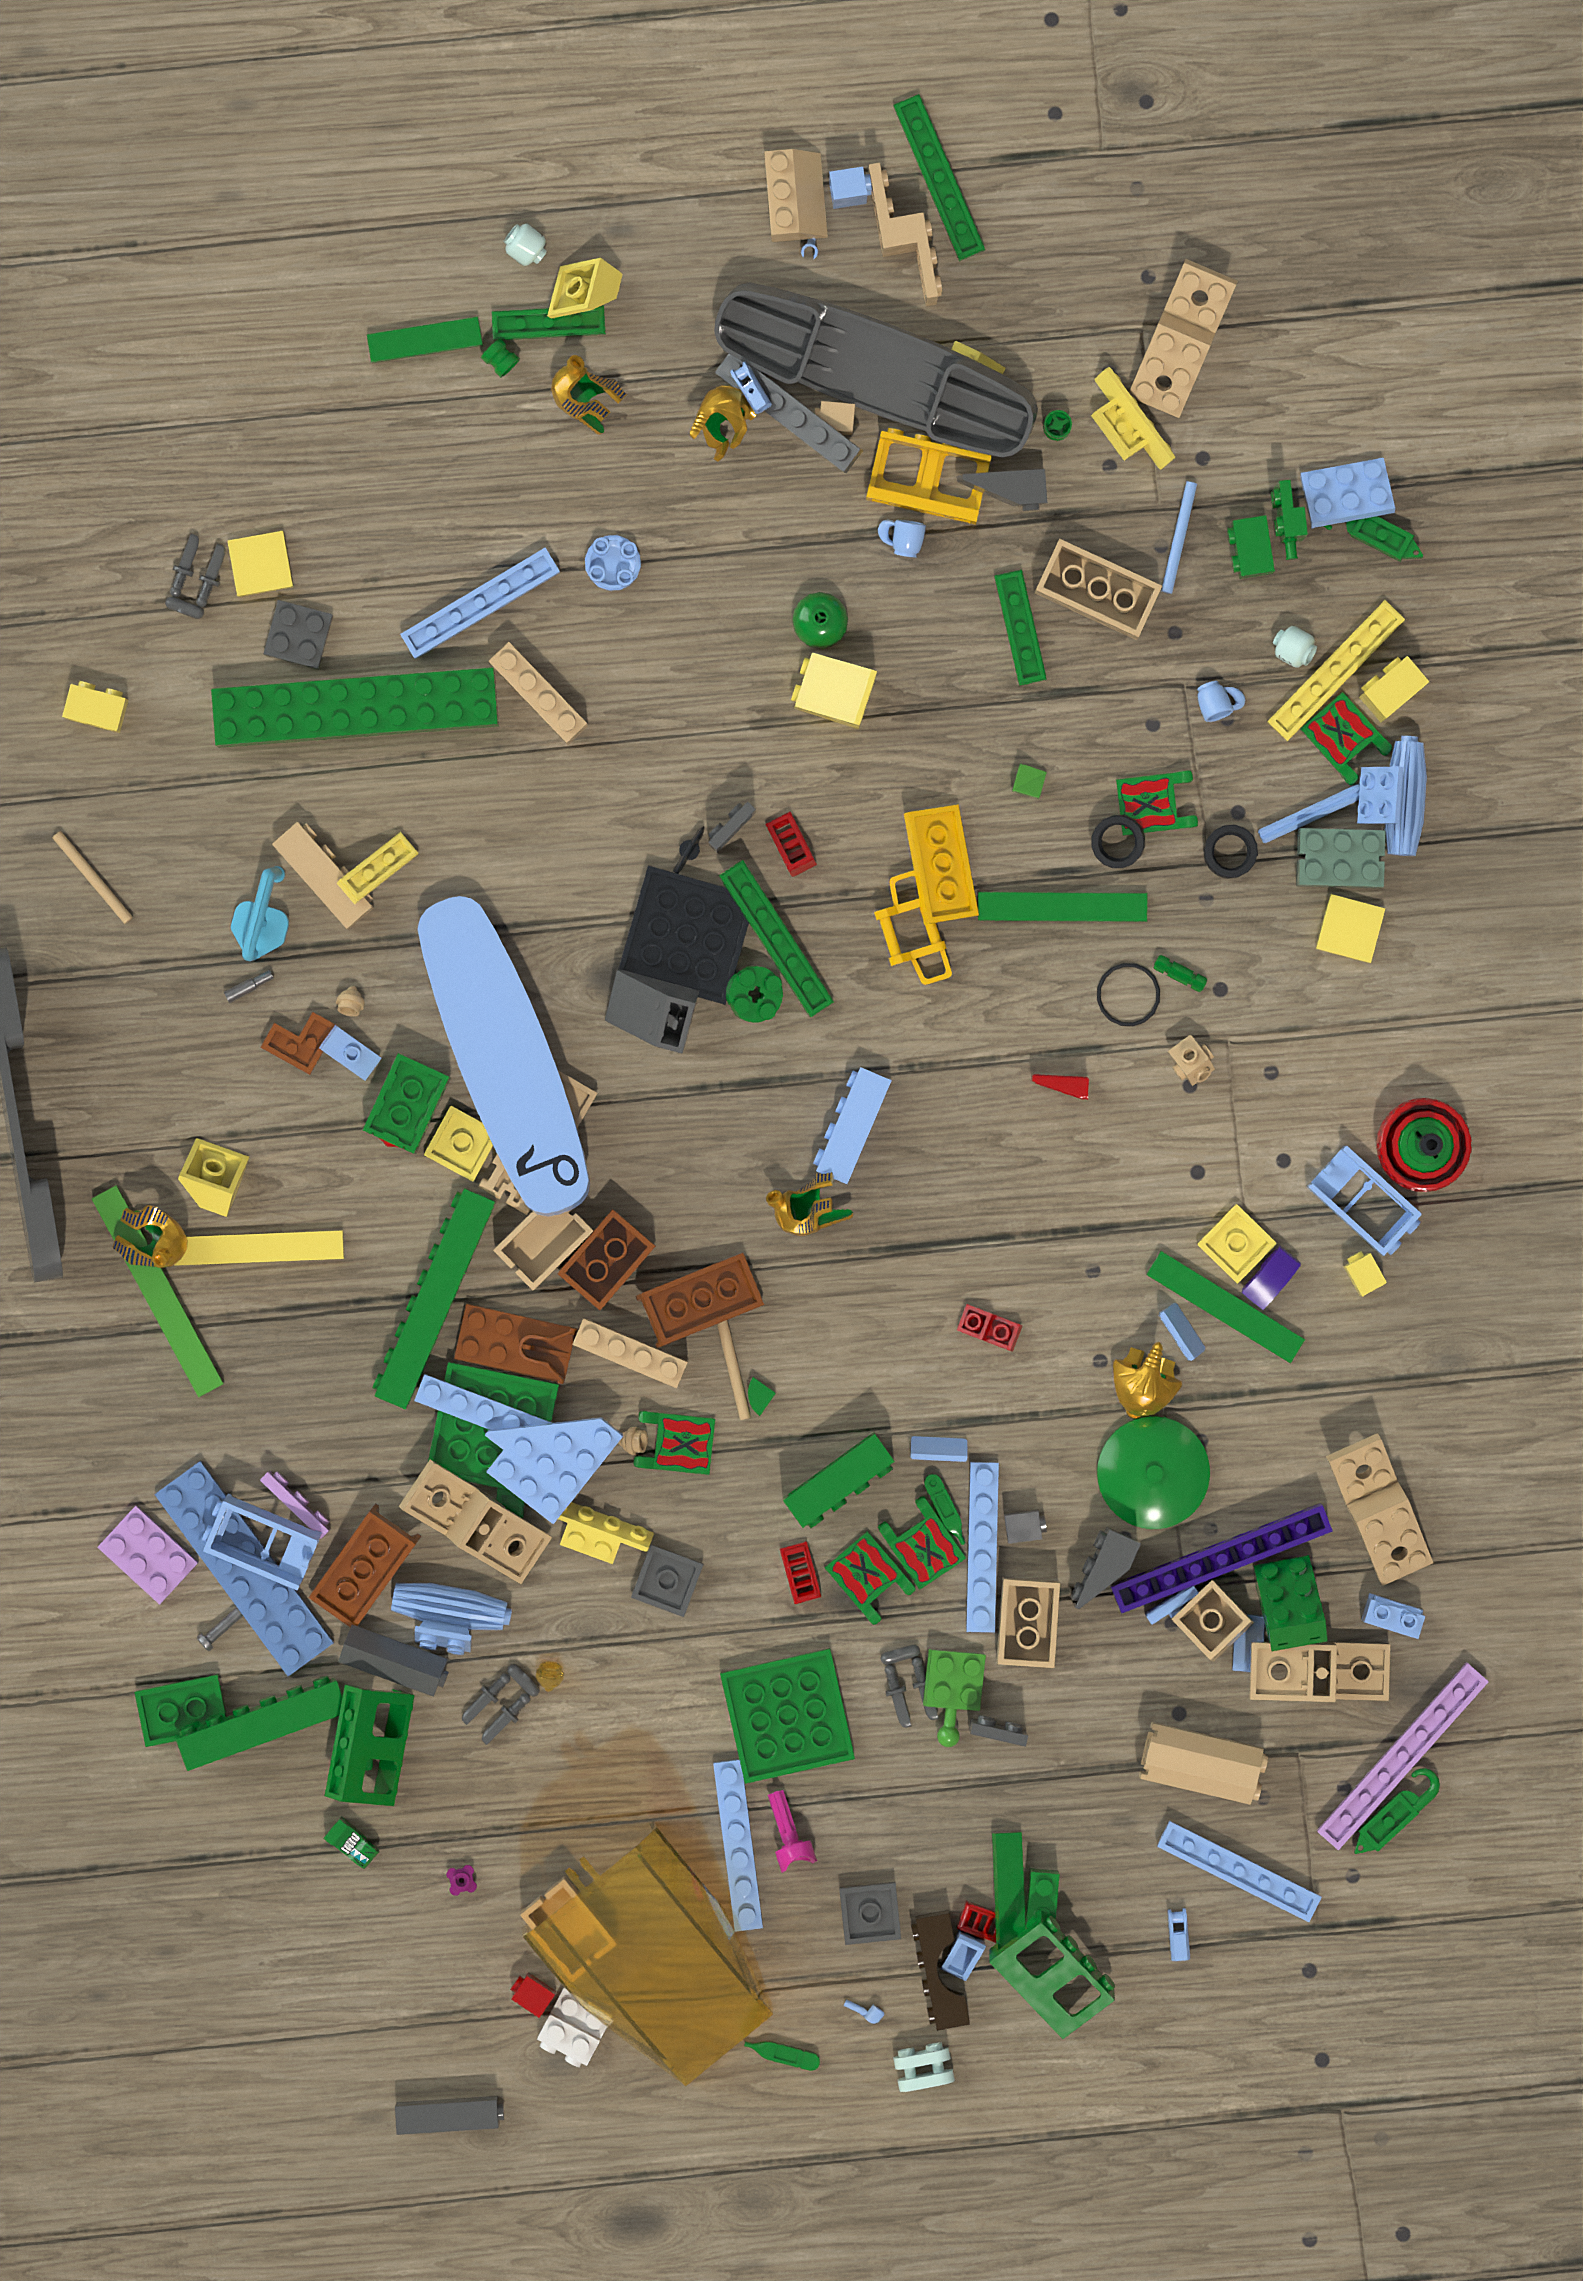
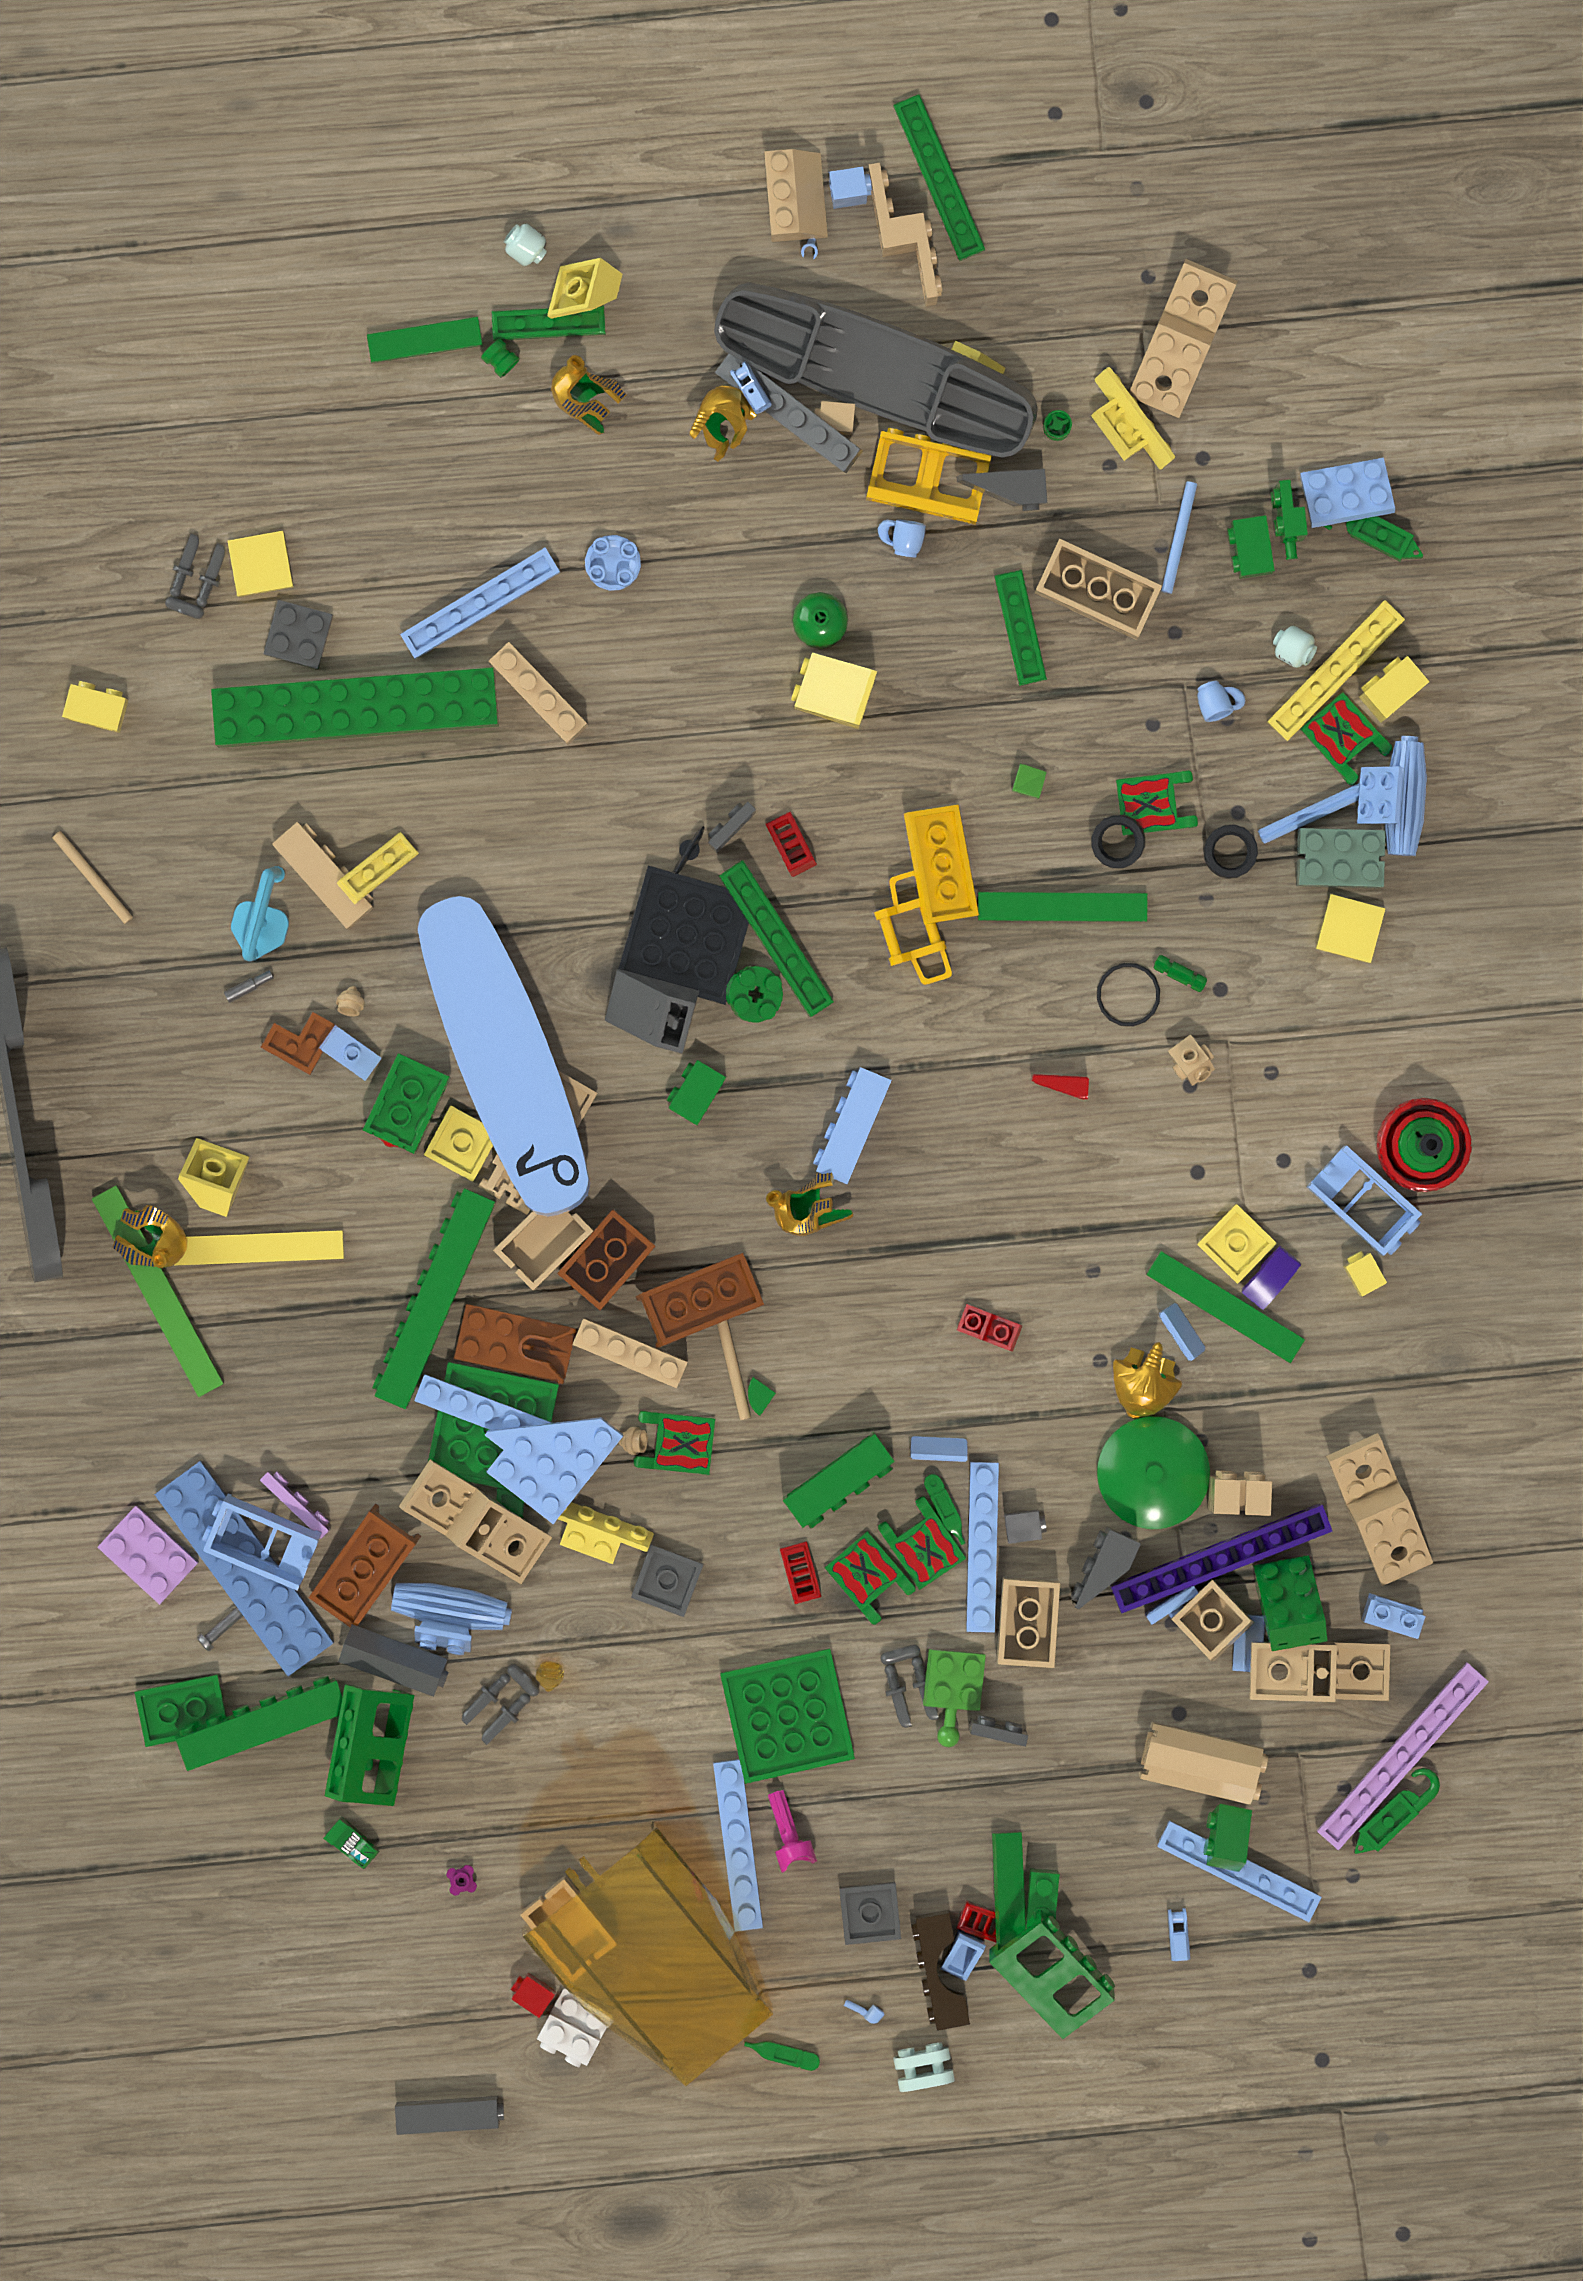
(696, 1092): none -> green brick
(1228, 1837): none -> green brick
(1234, 1494): none -> tan piece

